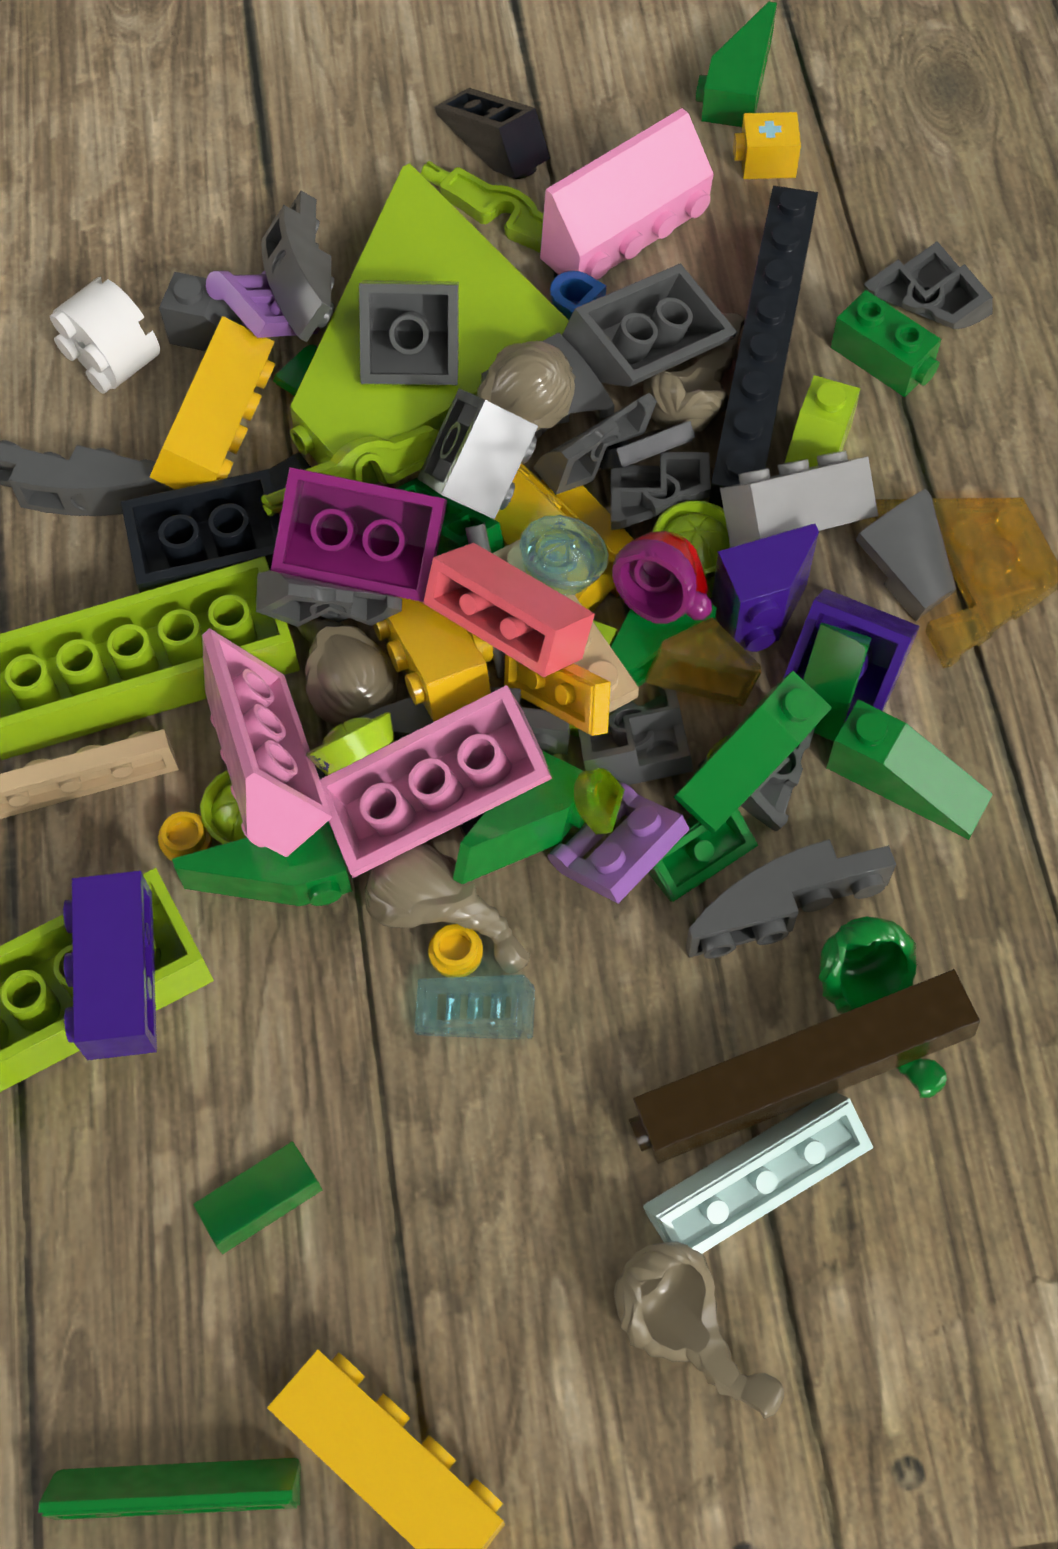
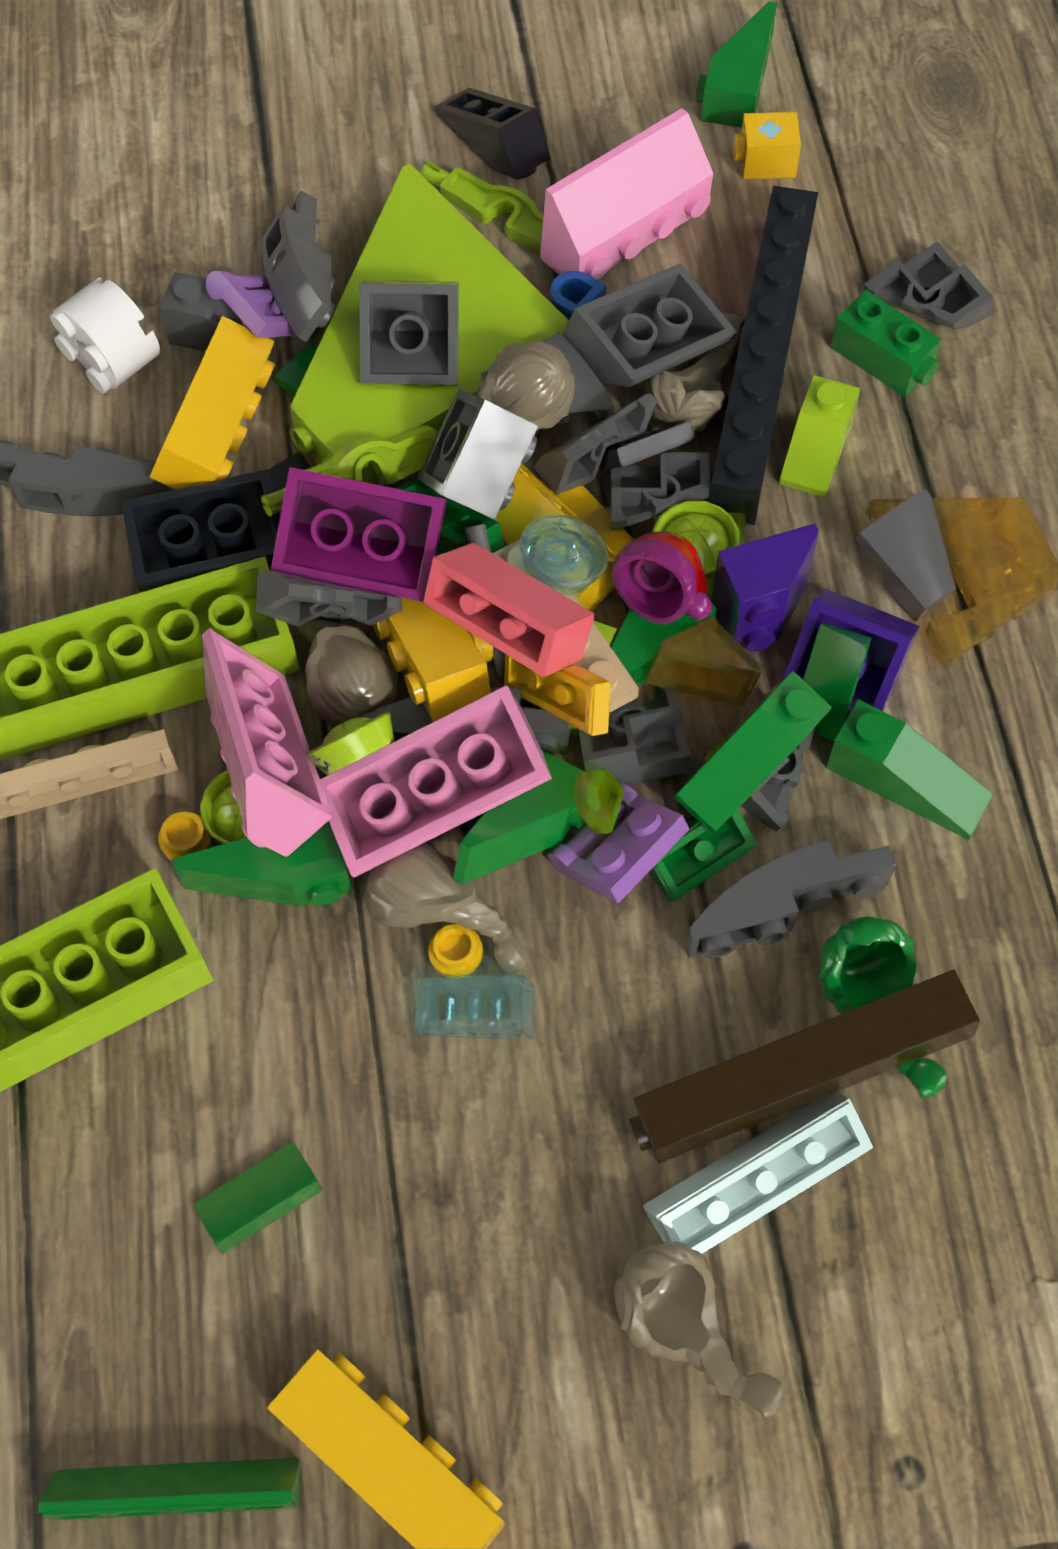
(111, 966): dark purple brick -> none
(801, 495): light grey brick -> none

